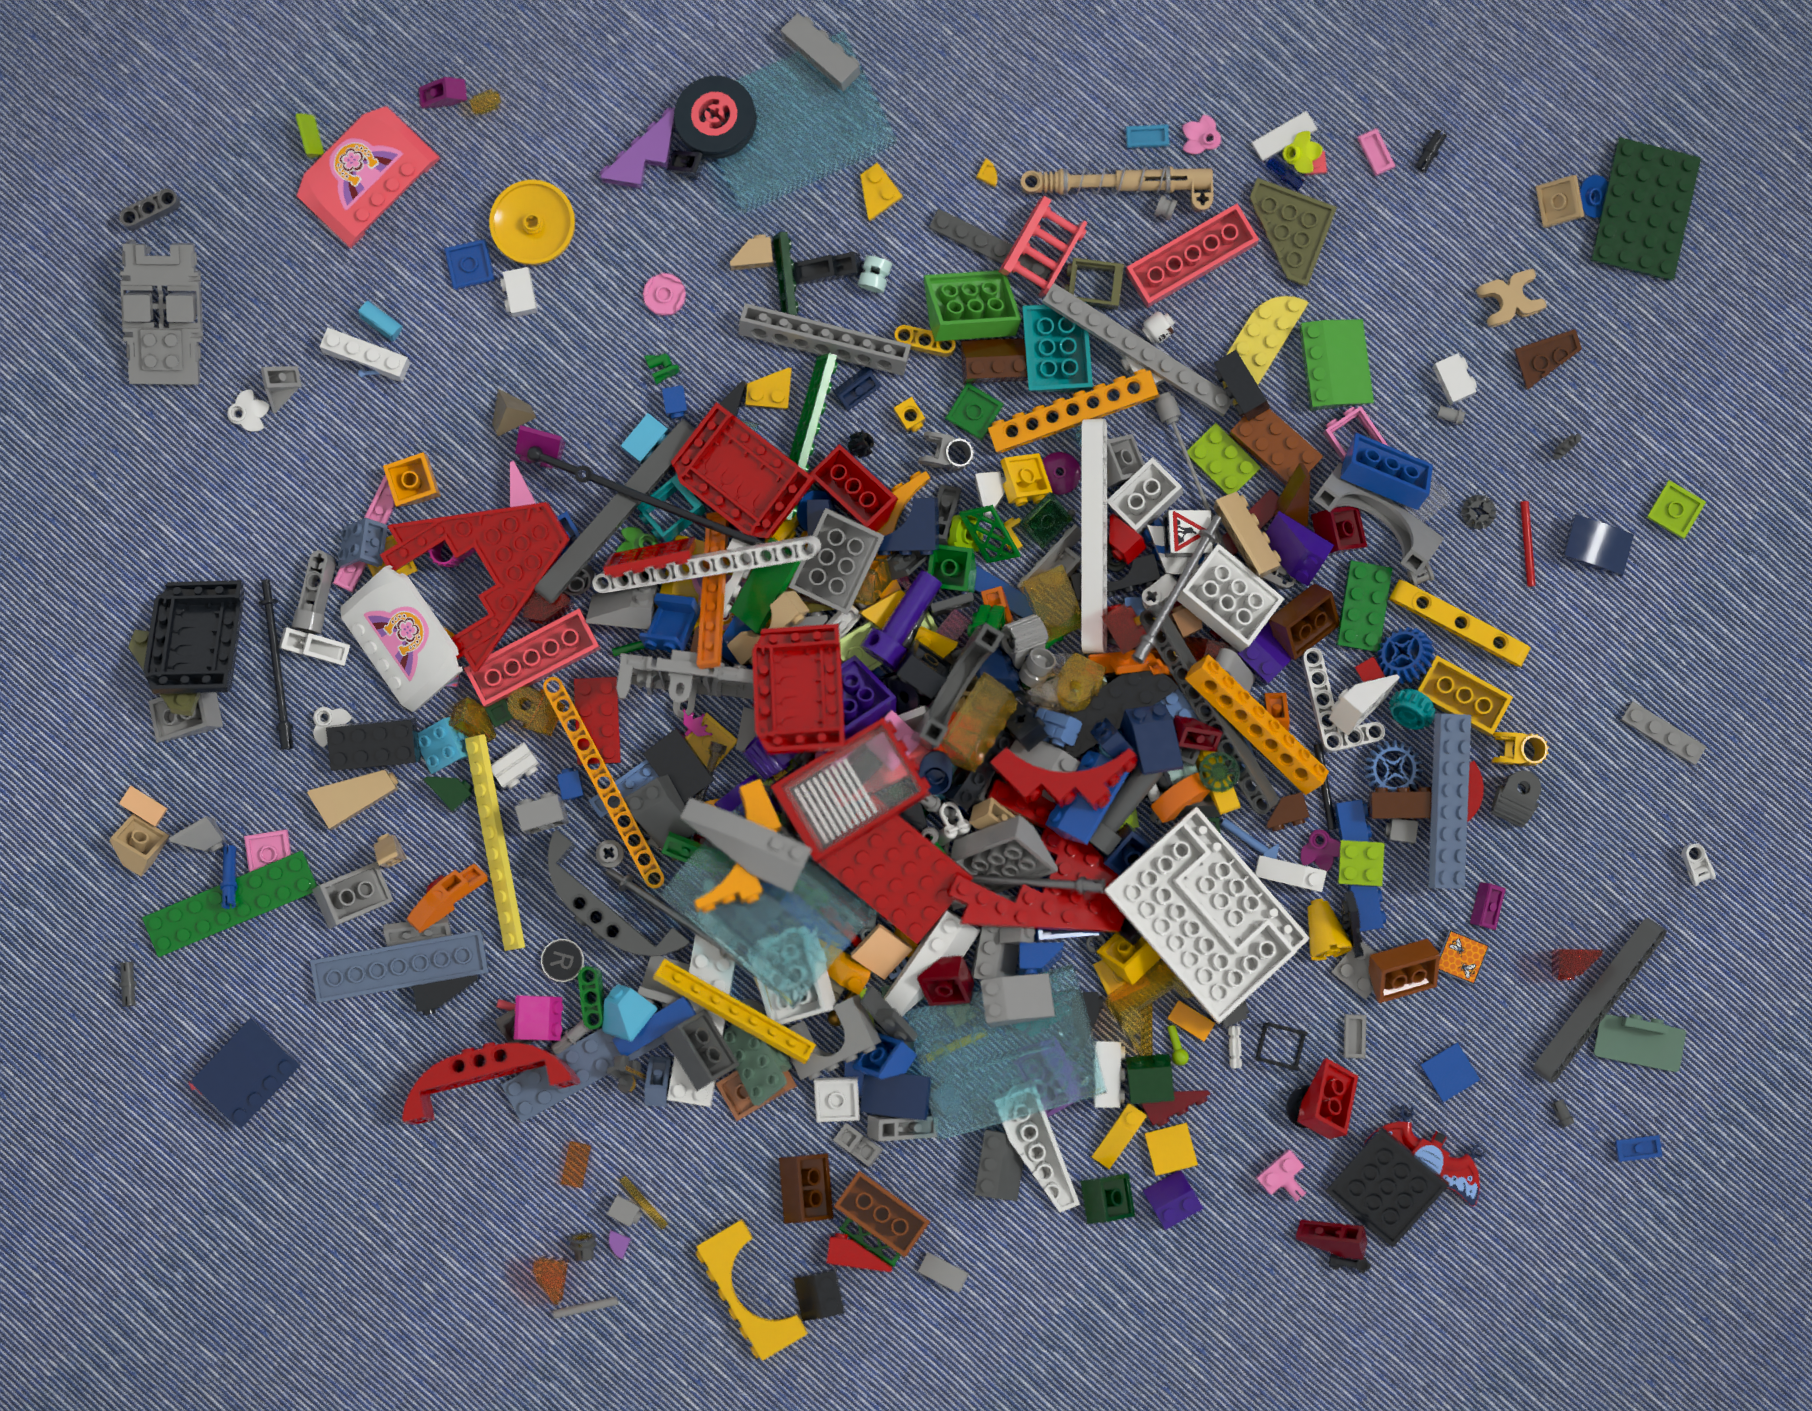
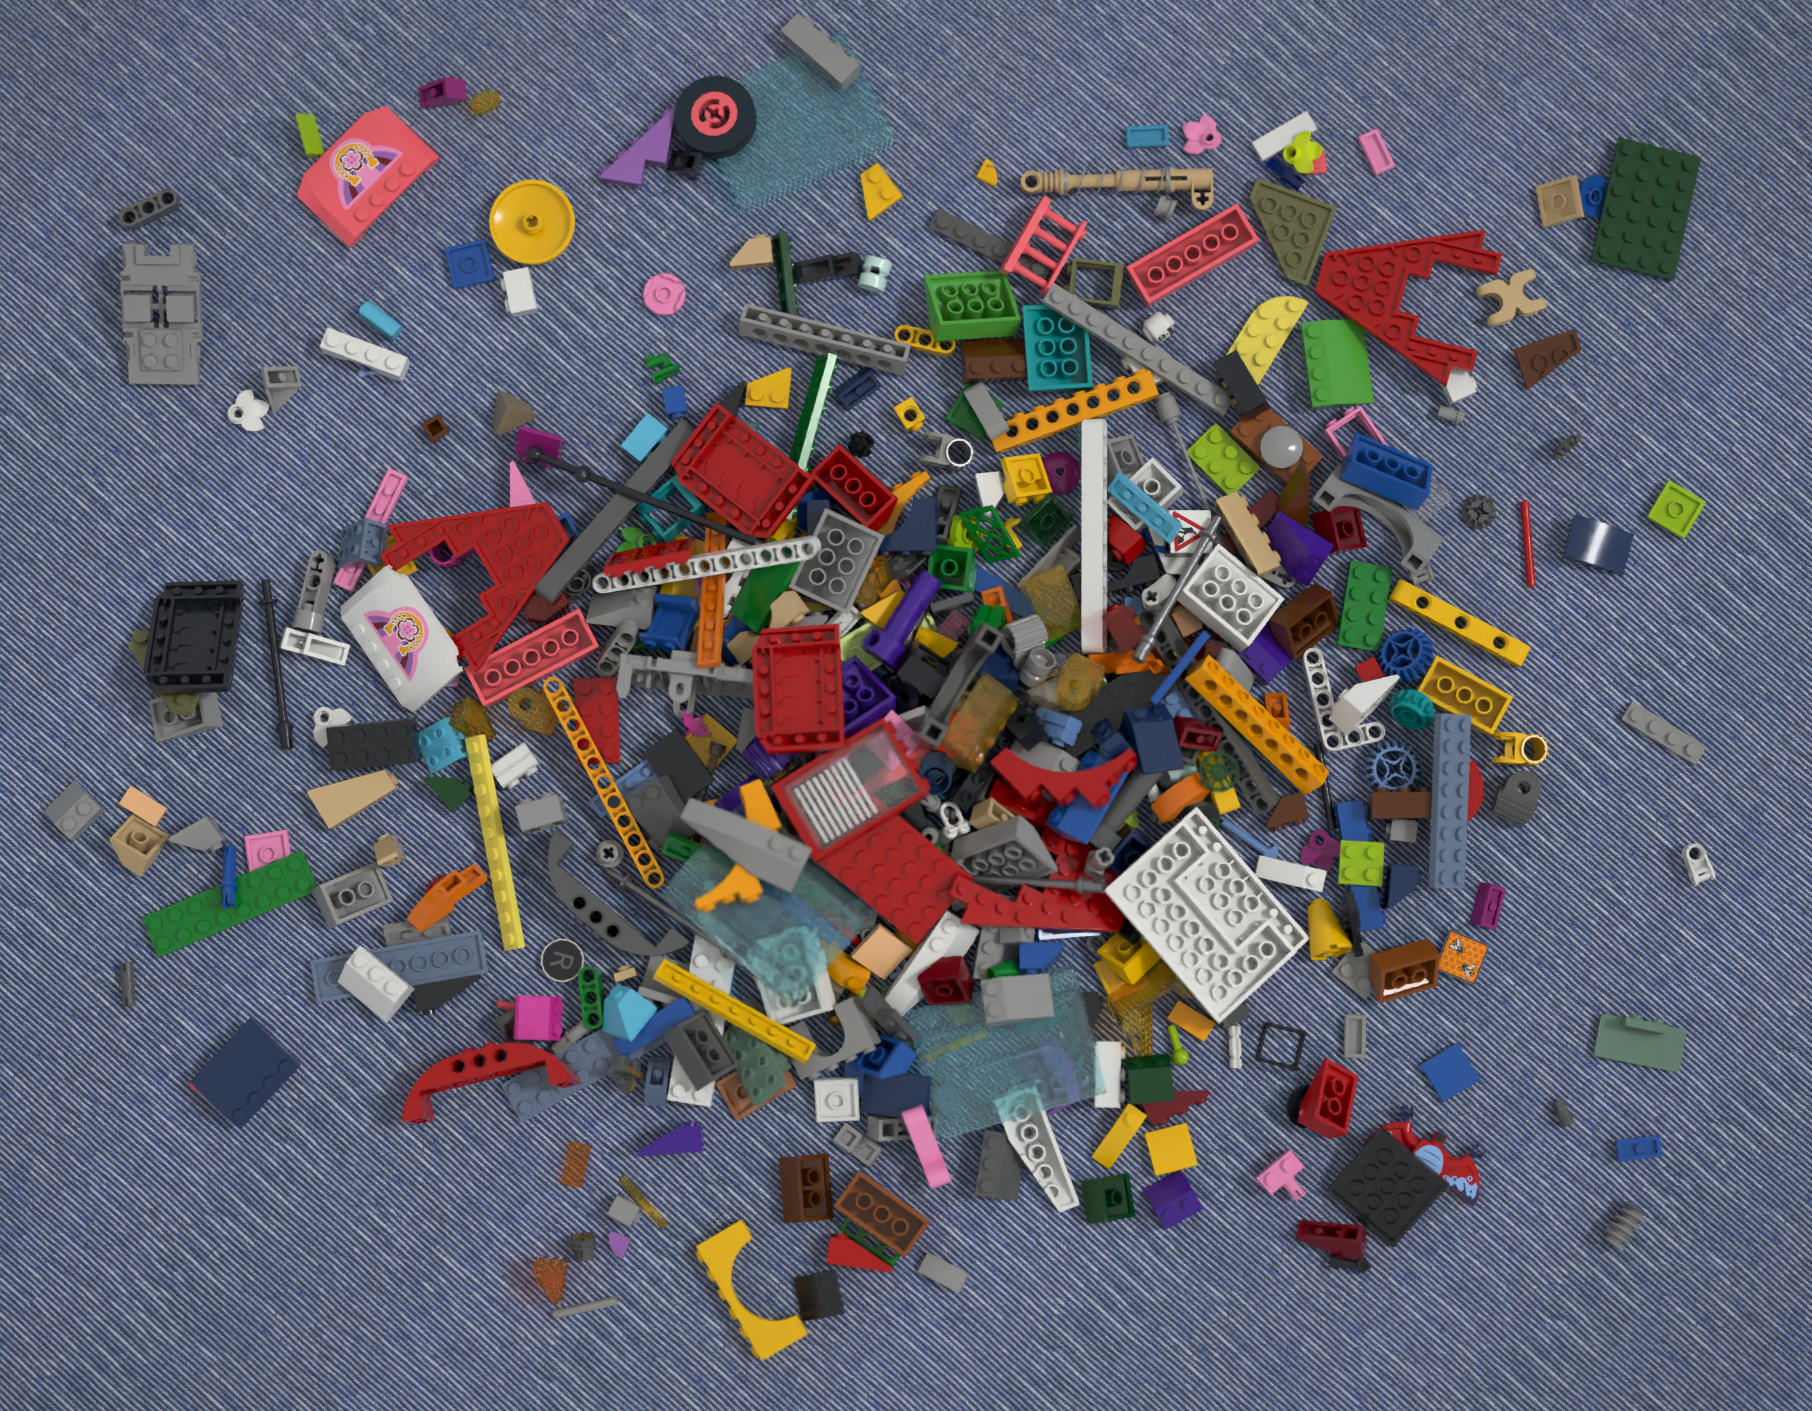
(74, 811): none -> light grey slope
(374, 983): none -> white slope
(411, 480): light orange slope -> none
(435, 428): none -> reddish brown slope
(499, 713): dark green plate -> none
(570, 784): blue brick -> none
(619, 643): none -> light grey beam
(625, 973): none -> tan plate
(681, 1140): none -> dark purple slope
(926, 1146): none -> bright pink beam
(986, 410): none -> light grey beam
(1004, 969): none -> green cone
(1097, 862): none -> light grey piece
(1144, 507): none -> medium azure tile
(1179, 667): none -> blue tile
(1281, 447): none -> light grey dish
(1370, 285): none -> red wing
(1399, 883): none -> dark blue slope
(1430, 151): black pin -> none
(1572, 962): clear red slope -> none
(1599, 1000): dark grey beam -> none
(1624, 1226): none -> light grey piece

